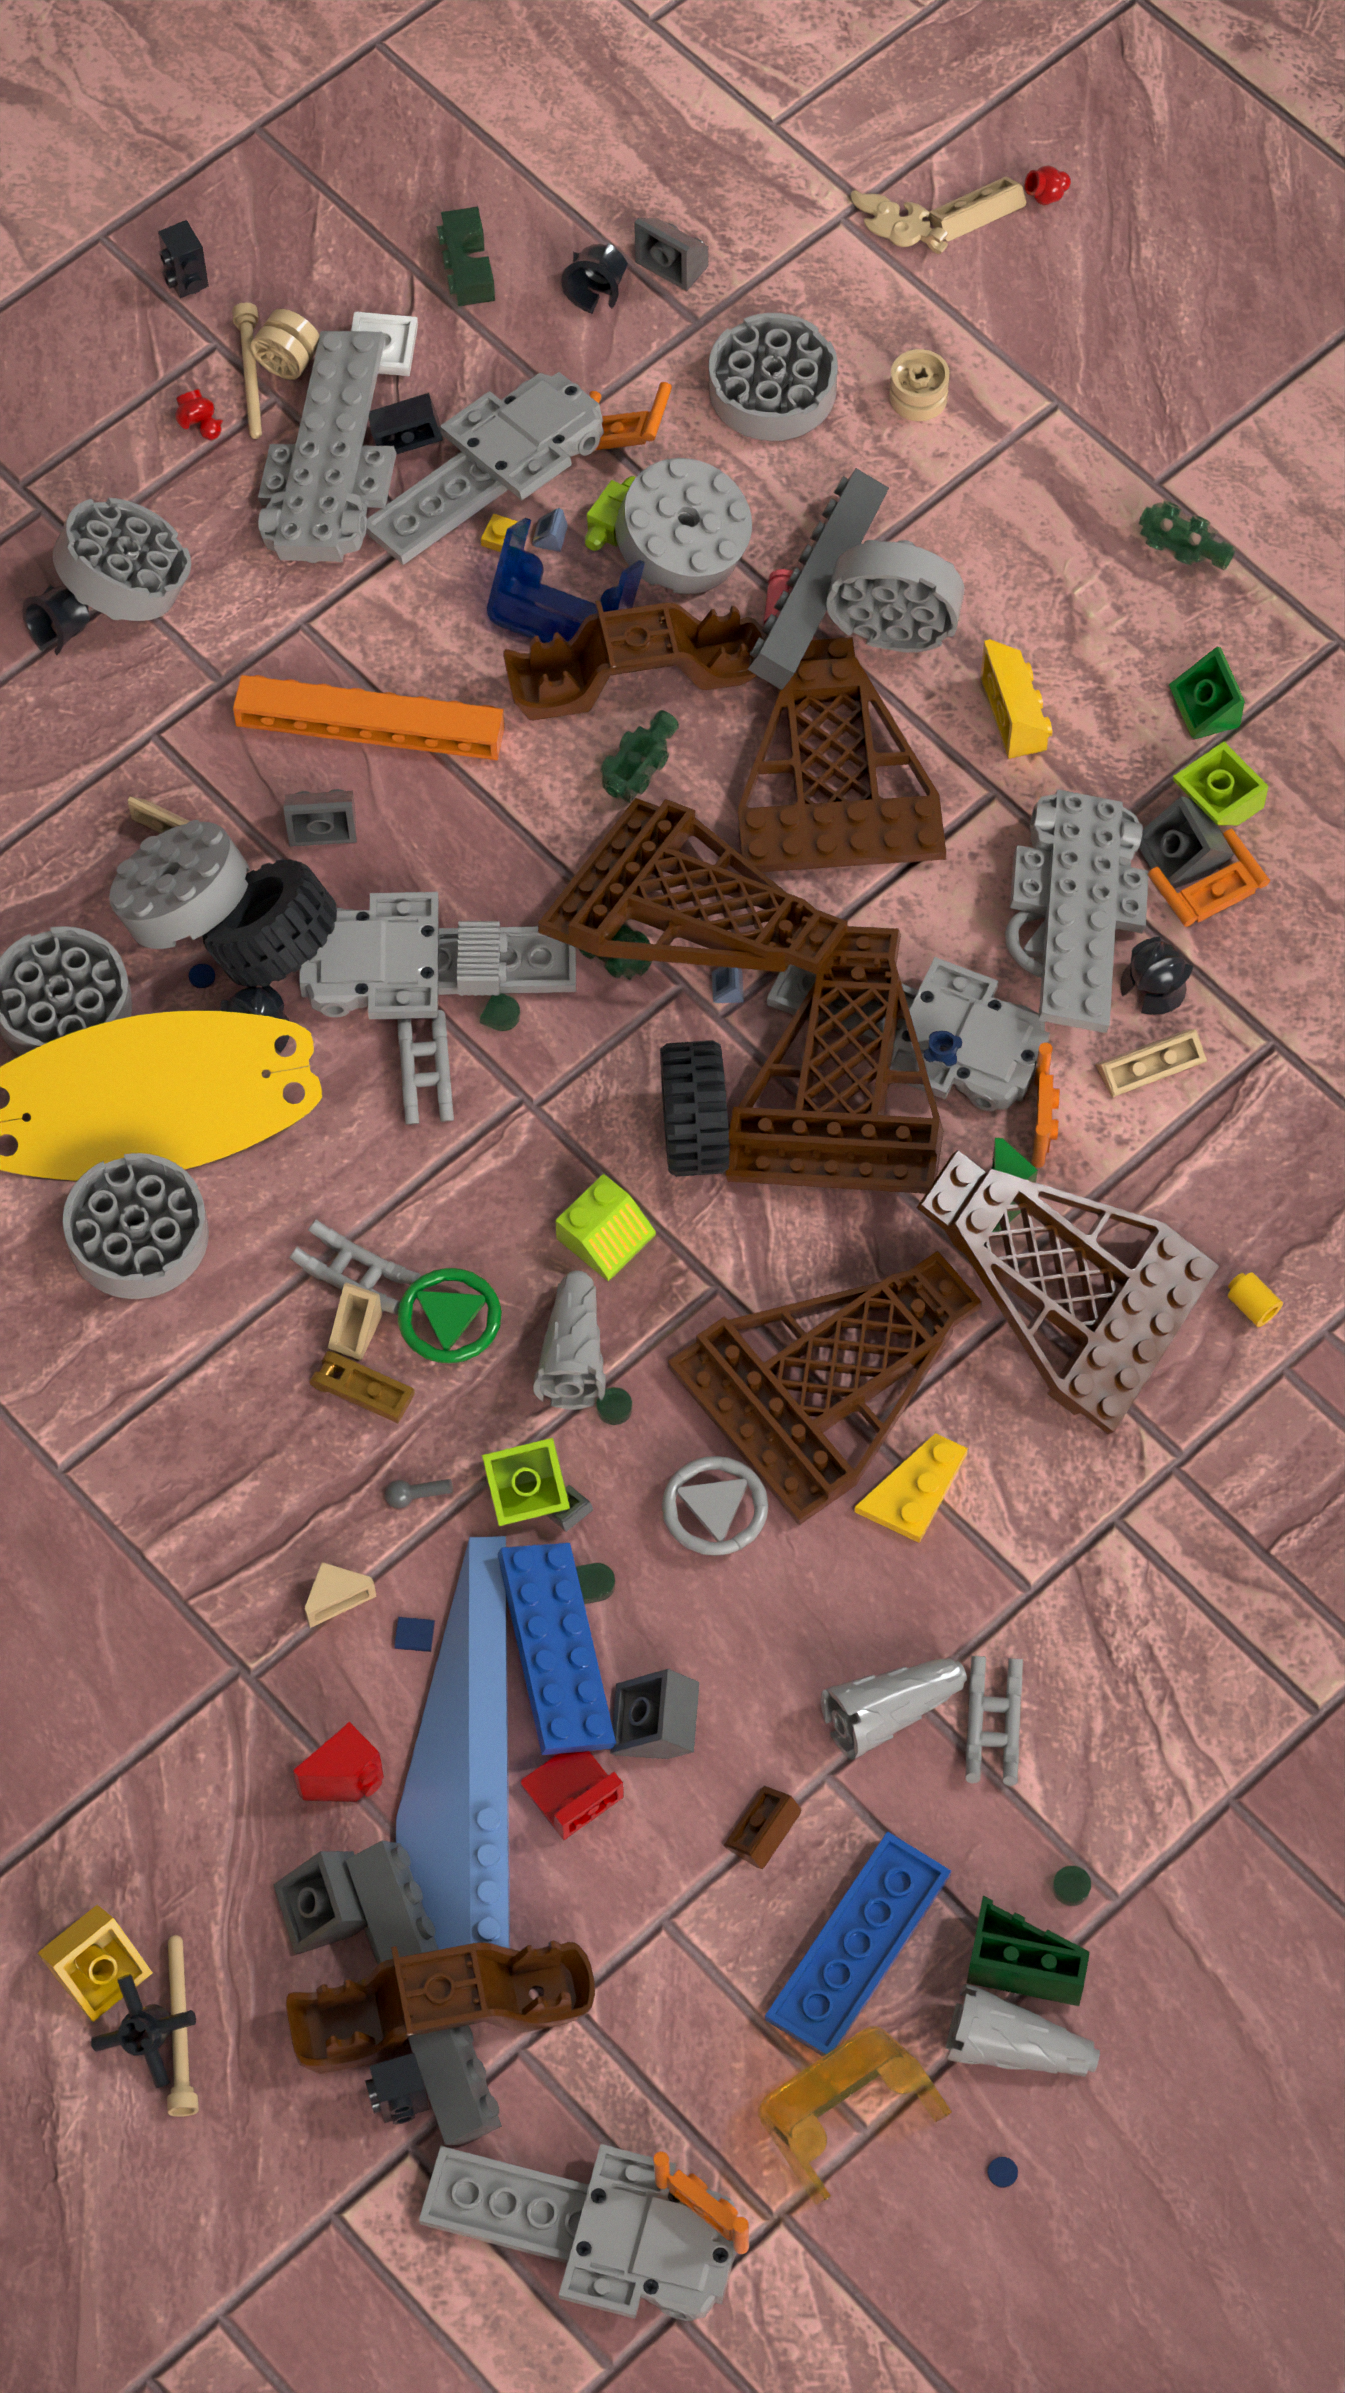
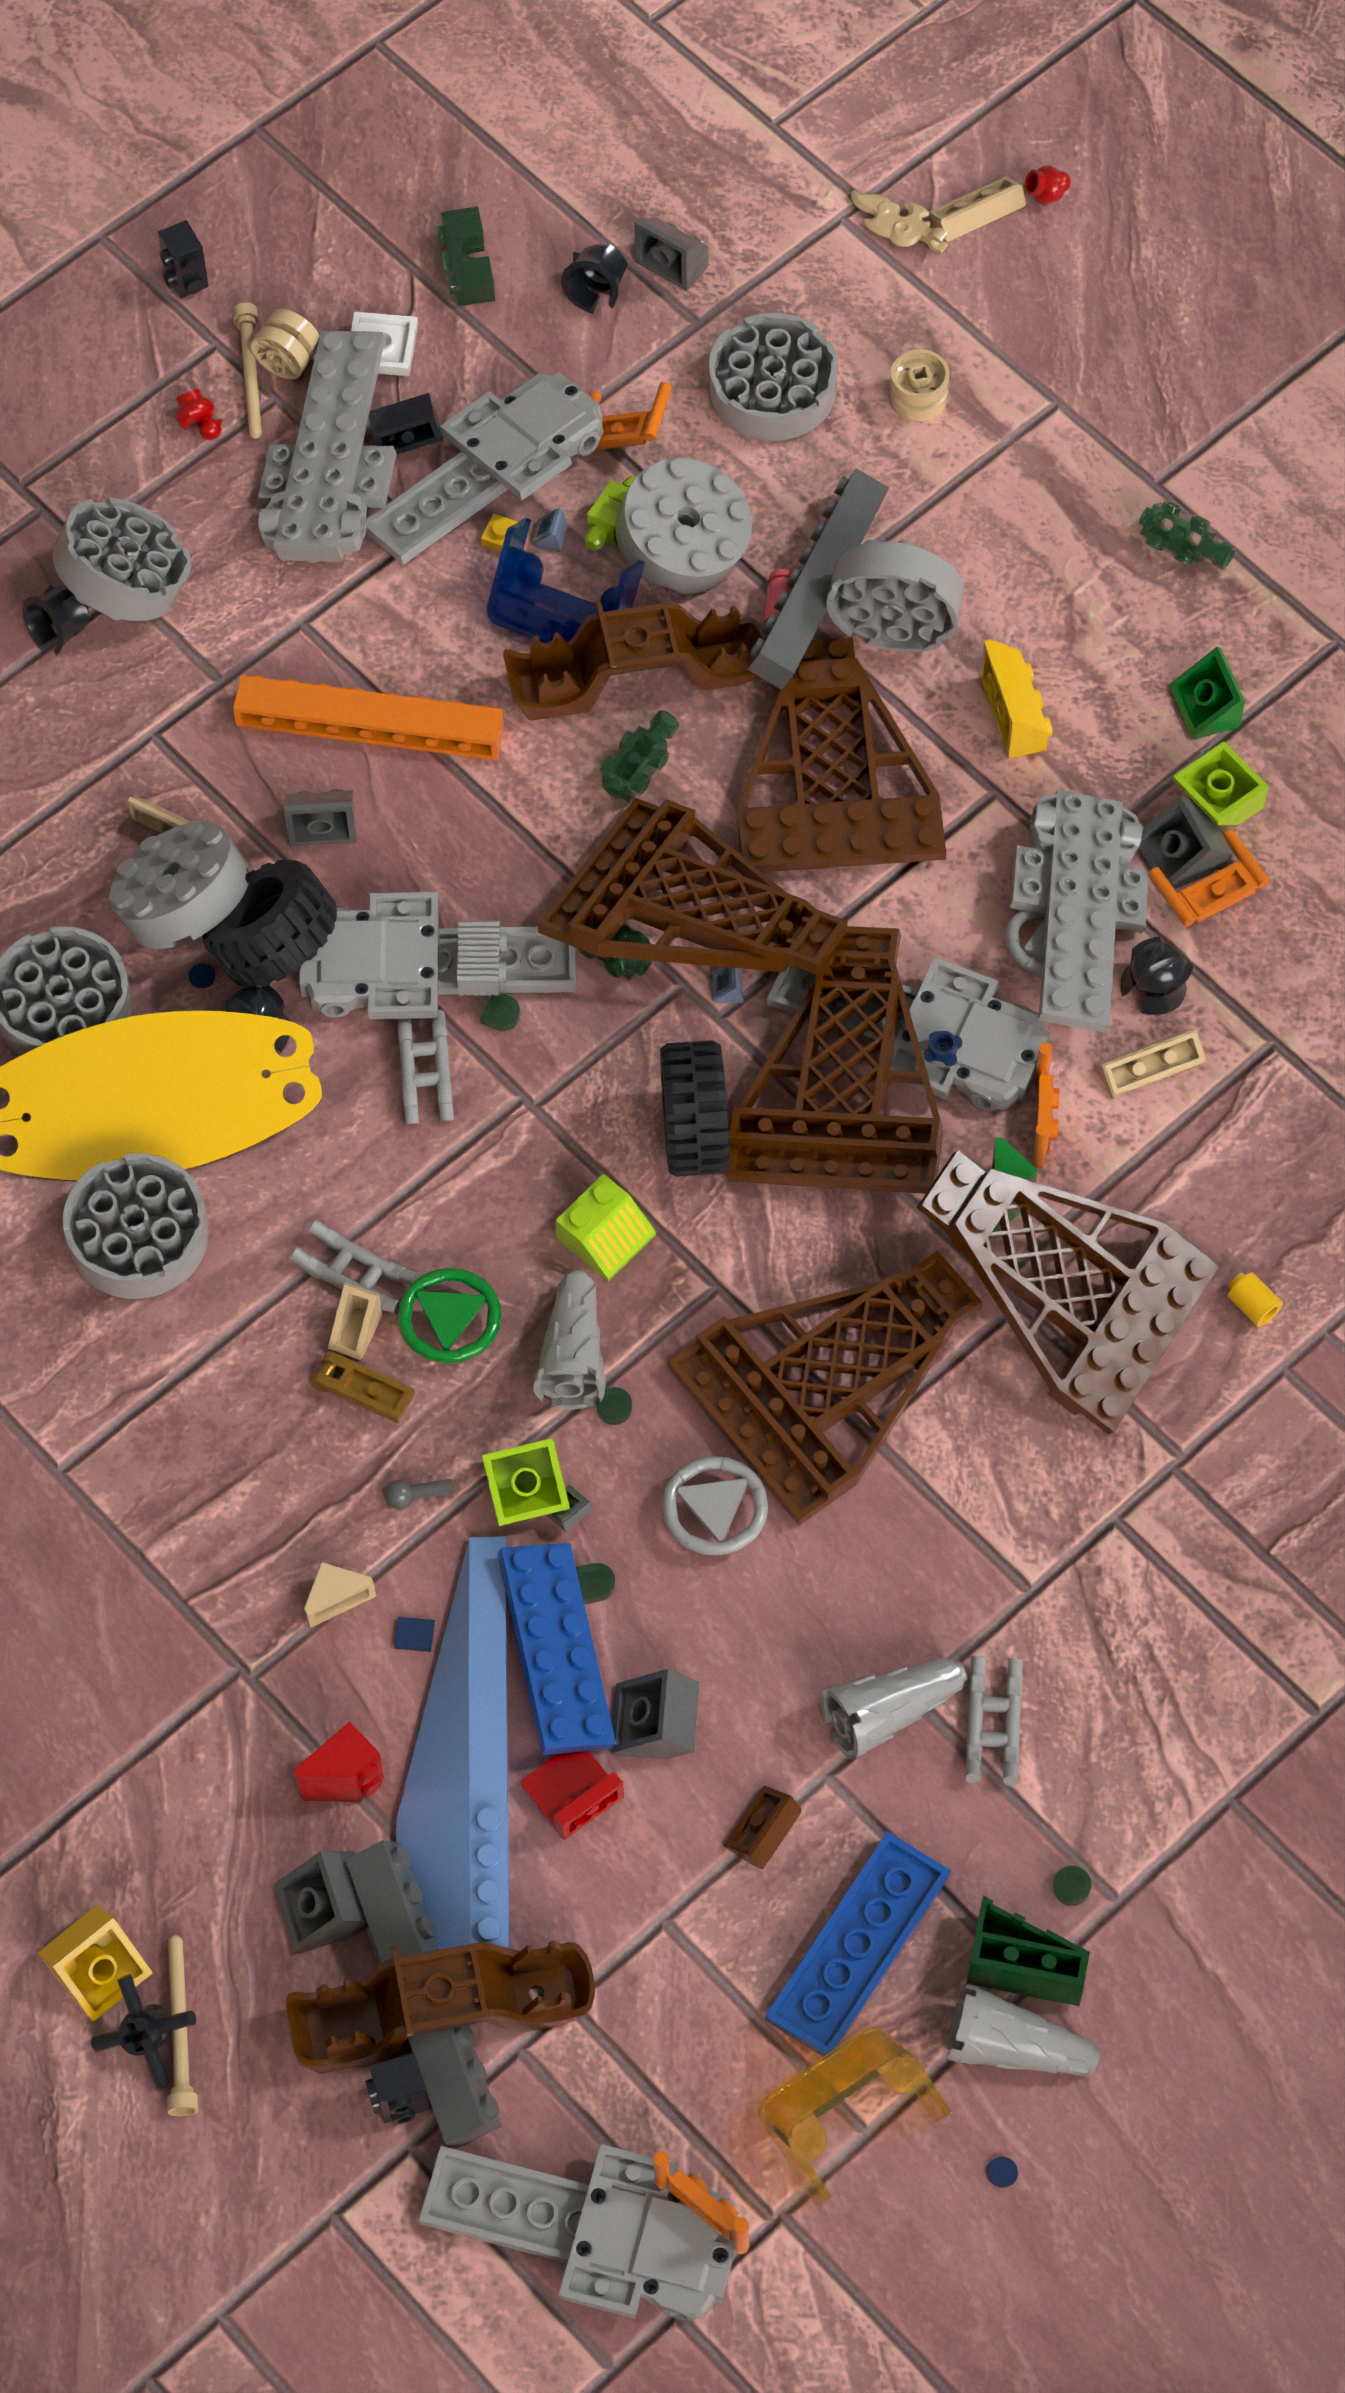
(915, 1489): yellow wing -> none

